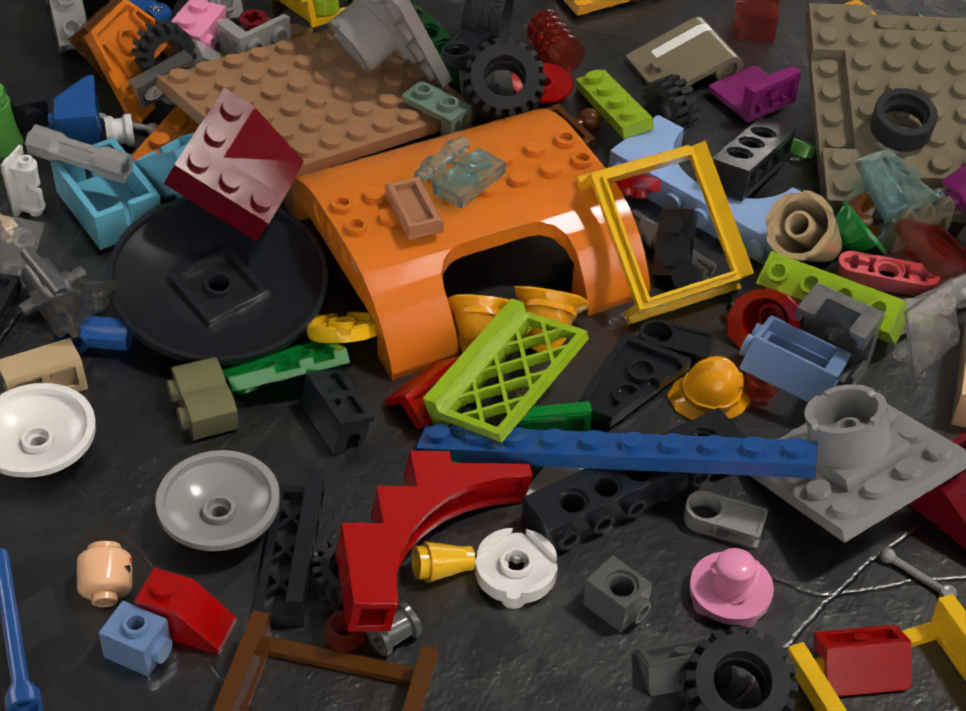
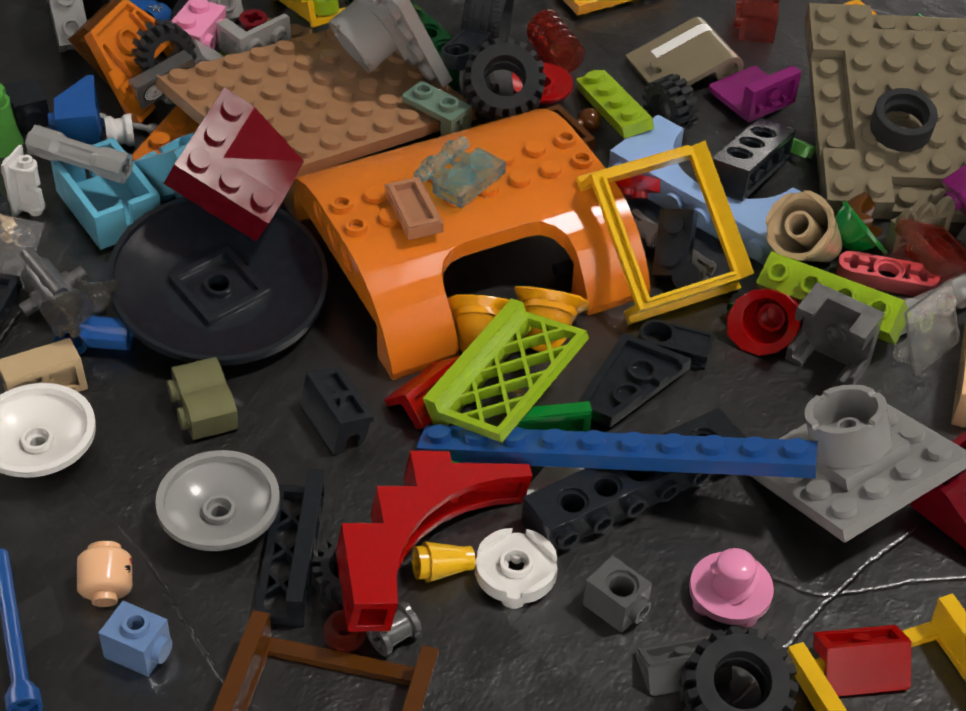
(191, 611): red slope -> none
(284, 365): green wing -> none
(343, 329): yellow tile -> none
(709, 386): light orange piece -> none
(734, 521): light grey piece -> none
(759, 389): clear red plate -> none
(792, 359): medium blue window -> none
(888, 555): light grey hinge -> none
(894, 184): clear light blue wing -> none

